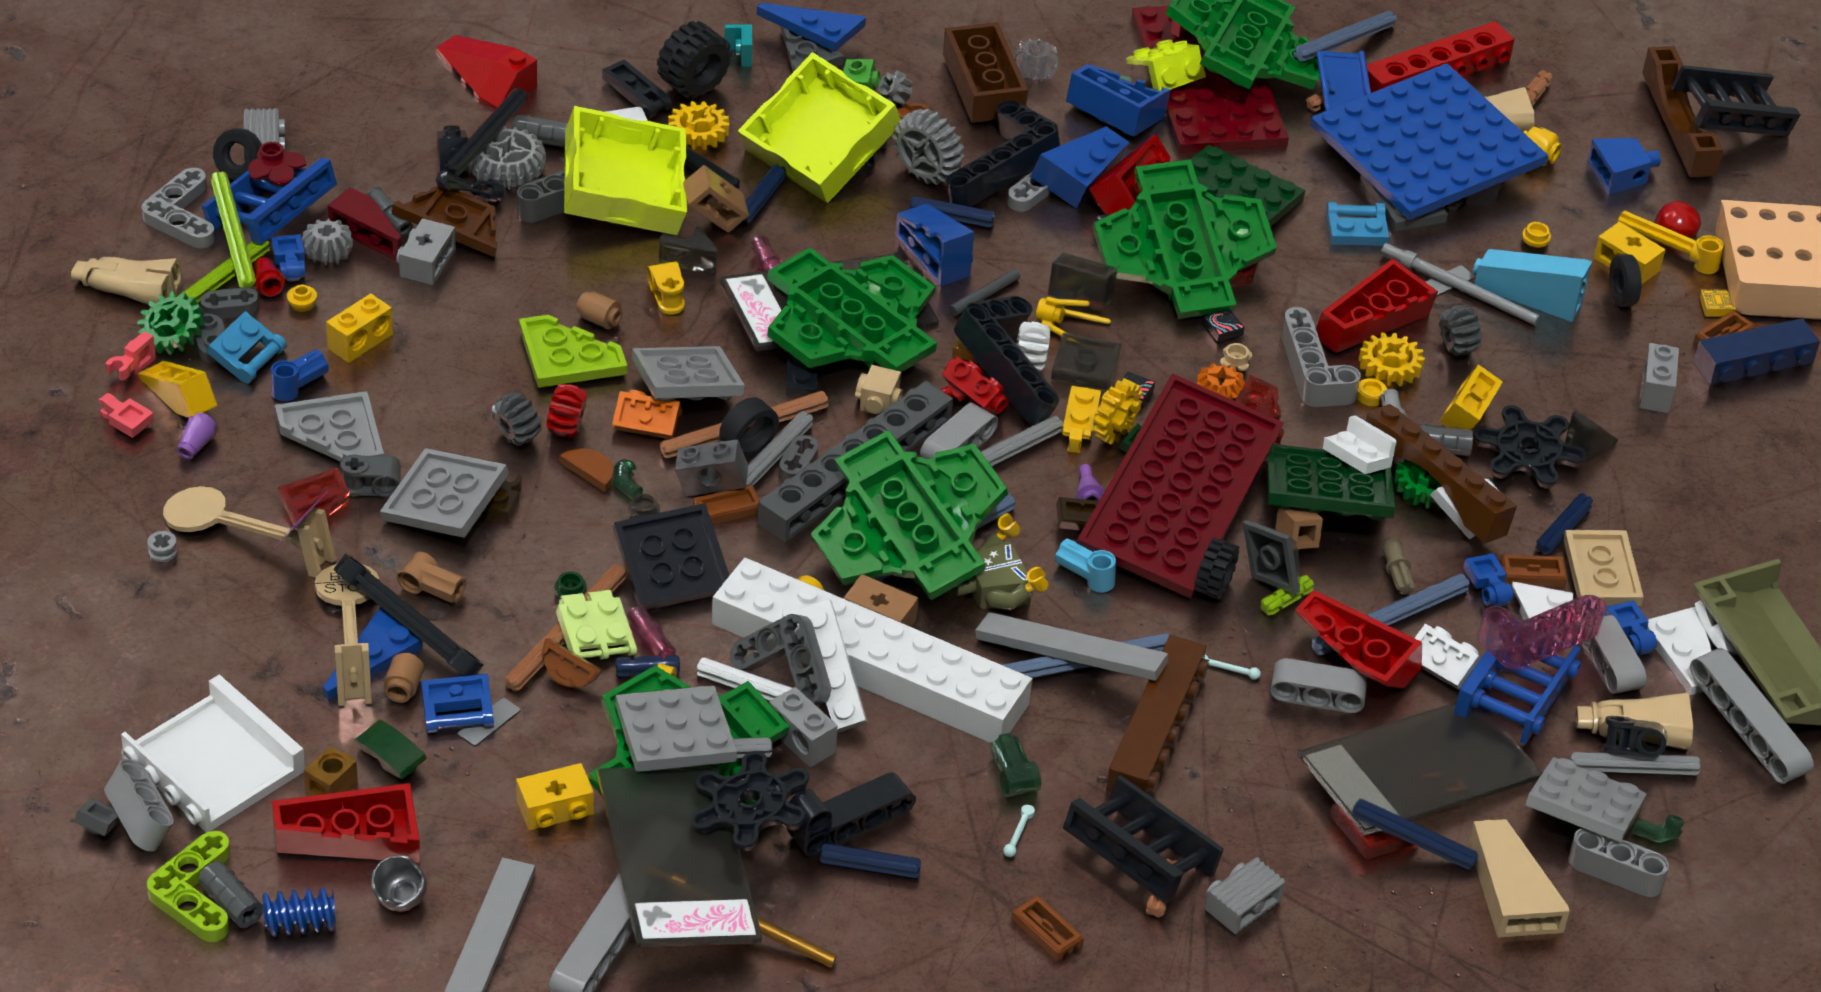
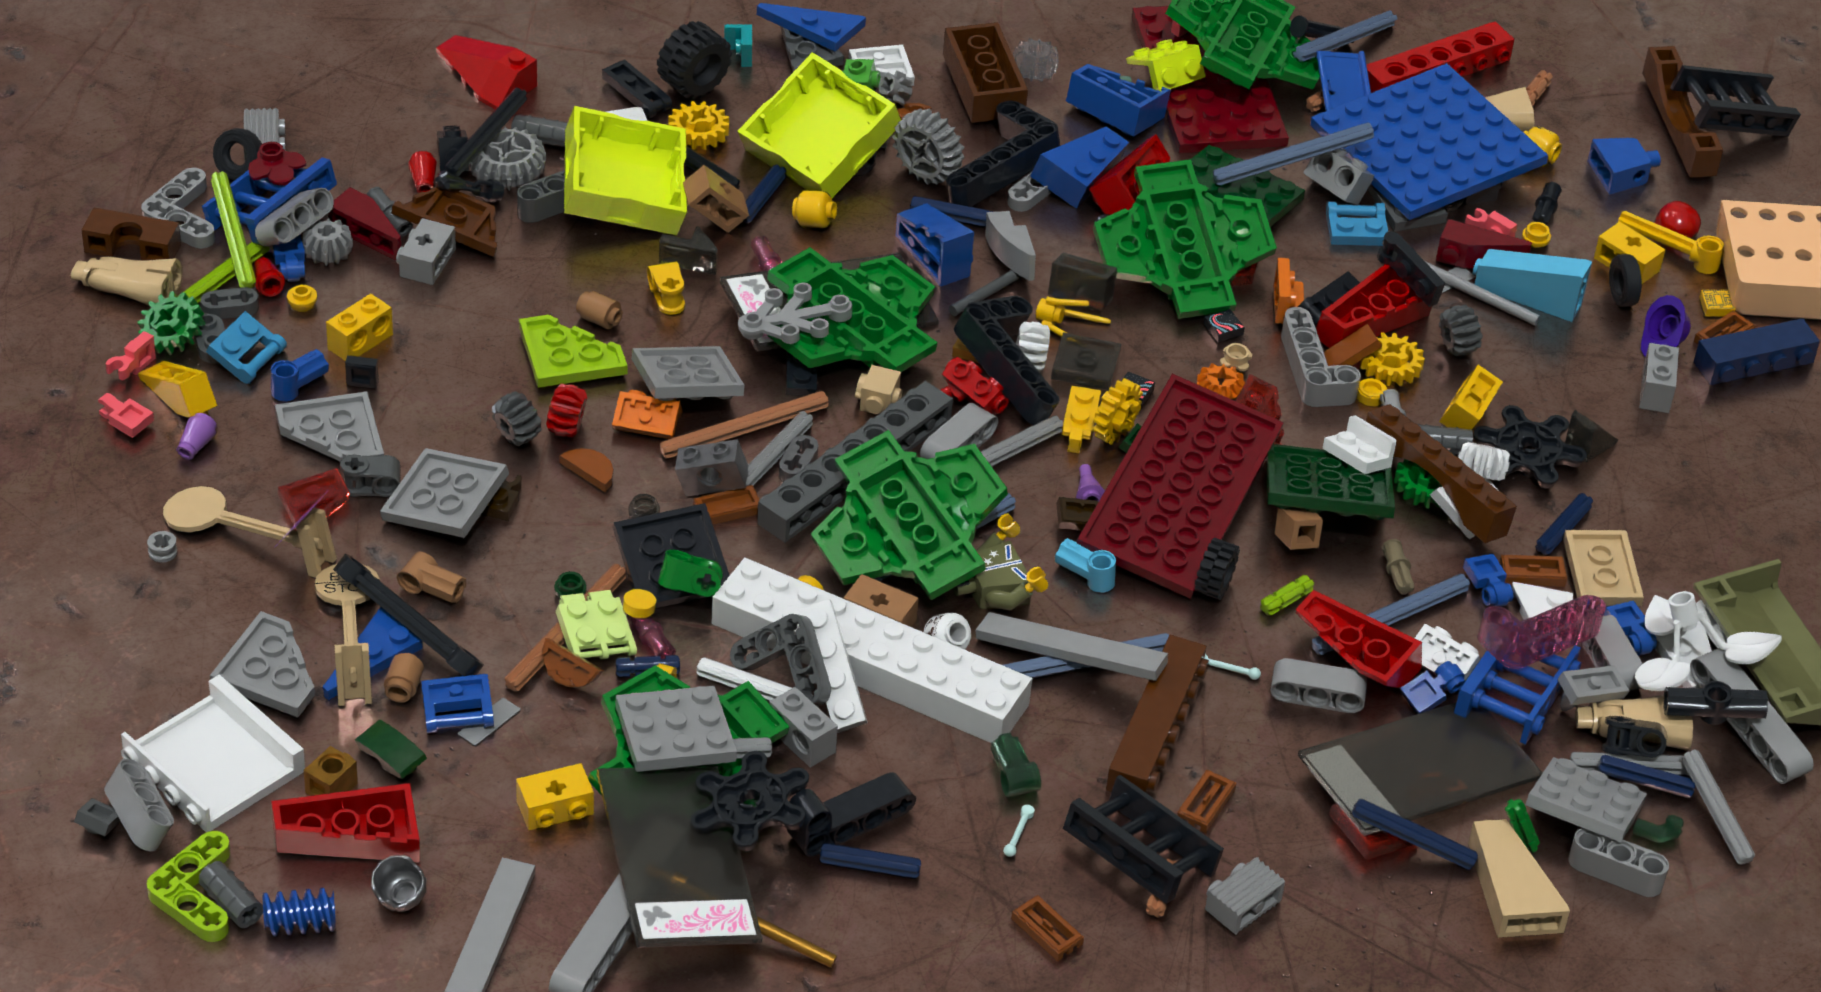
(110, 230): none -> reddish brown arch
(268, 666): none -> light grey plate
(294, 217): none -> light grey beam
(362, 372): none -> black tile
(423, 170): none -> red cone
(623, 478): clear green arm -> none
(639, 603): none -> yellow tile
(686, 573): none -> green piece
(741, 417): black tyre -> none
(756, 324): none -> light grey plant
(814, 209): none -> yellow head
(886, 59): none -> white wing
(950, 628): none -> white head
(1011, 243): none -> light grey slope
(1196, 817): none -> dark orange tile
(1272, 557): dark grey slope -> none
(1287, 291): none -> orange bracket
(1293, 154): none -> sand blue axle
(1302, 27): none -> black axle
(1328, 295): none -> black plate
(1337, 178): none -> light grey brick
(1353, 348): none -> dark orange tile
(1411, 268): none -> black plate
(1427, 693): none -> blue plate
(1464, 244): none -> dark red slope
(1485, 460): none -> white gear
(1492, 222): none -> coral plate
(1522, 824): none -> green axle
(1547, 203): none -> black axle
(1591, 686): none -> light grey tile
(1646, 776): none -> dark blue axle
(1665, 323): none -> dark purple piece
(1682, 614): none -> white plant
(1715, 702): none -> black piece
(1718, 807): none -> light grey axle

